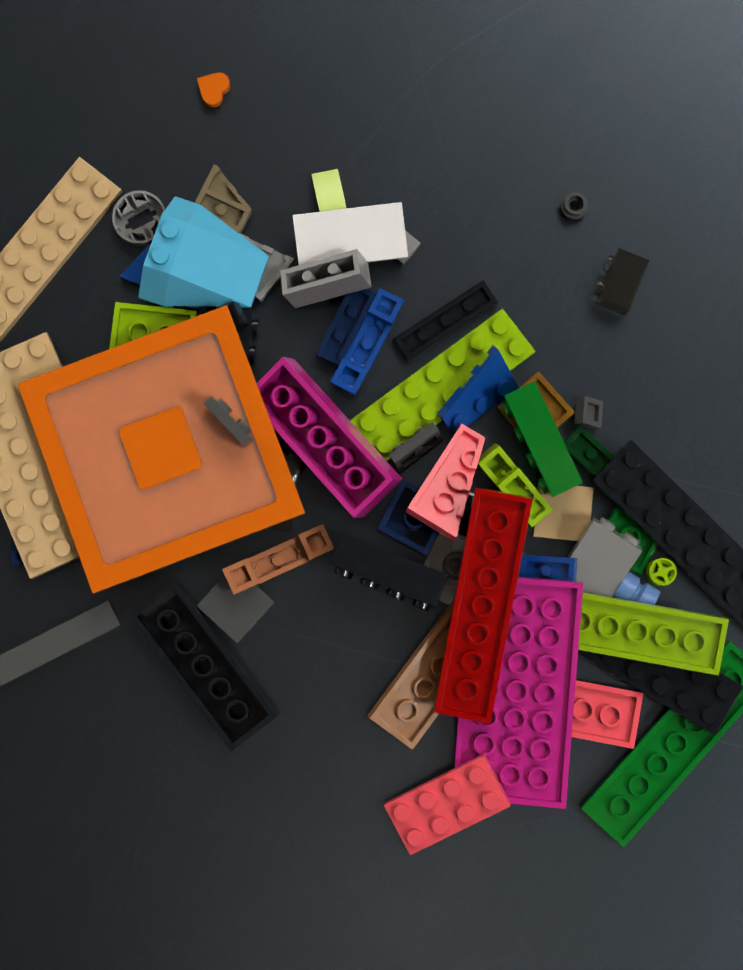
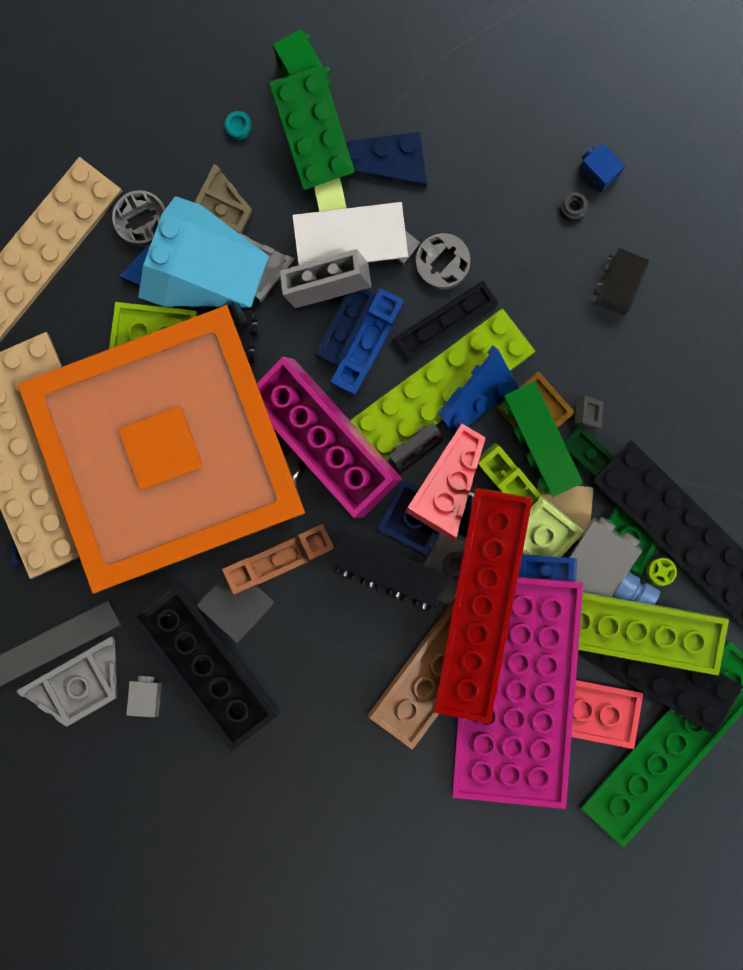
(77, 685): none -> light grey wing
(144, 697): none -> light grey brick
(213, 88): orange tile -> none
(221, 411): dark grey plate -> none
(238, 125): none -> teal tile
(296, 54): none -> green container
(311, 127): none -> green plate
(390, 157): none -> dark blue wing
(447, 804): coral plate -> none
(453, 268): none -> light grey piece
(549, 531): none -> yellowish green tile
(601, 166): none -> blue brick

